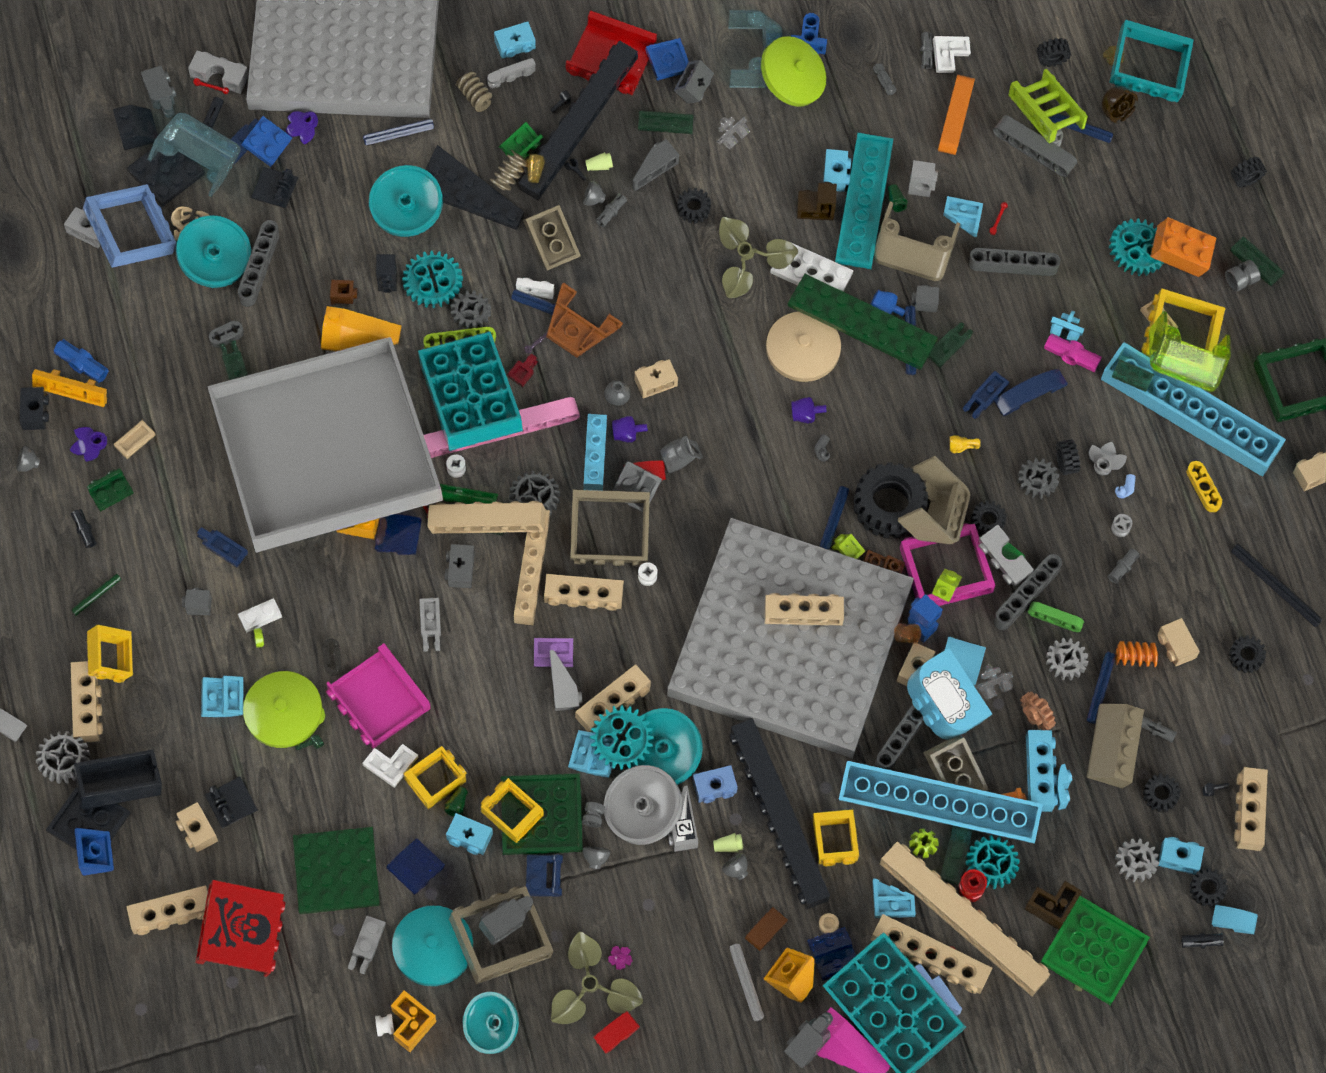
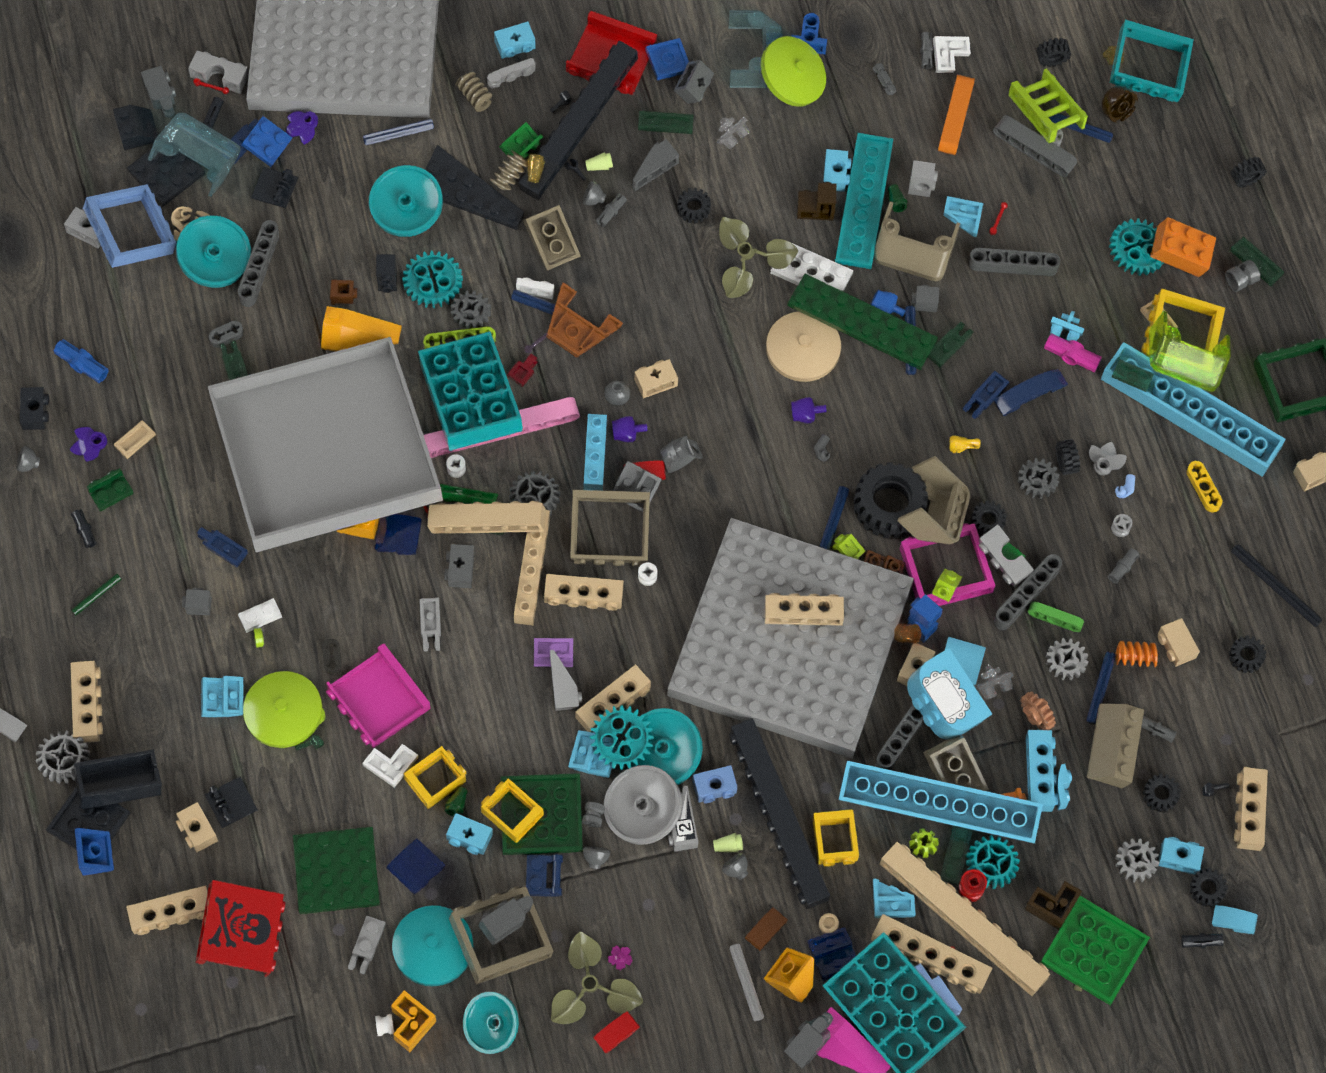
(70, 388): light orange hinge -> none
(124, 653): yellow window -> none

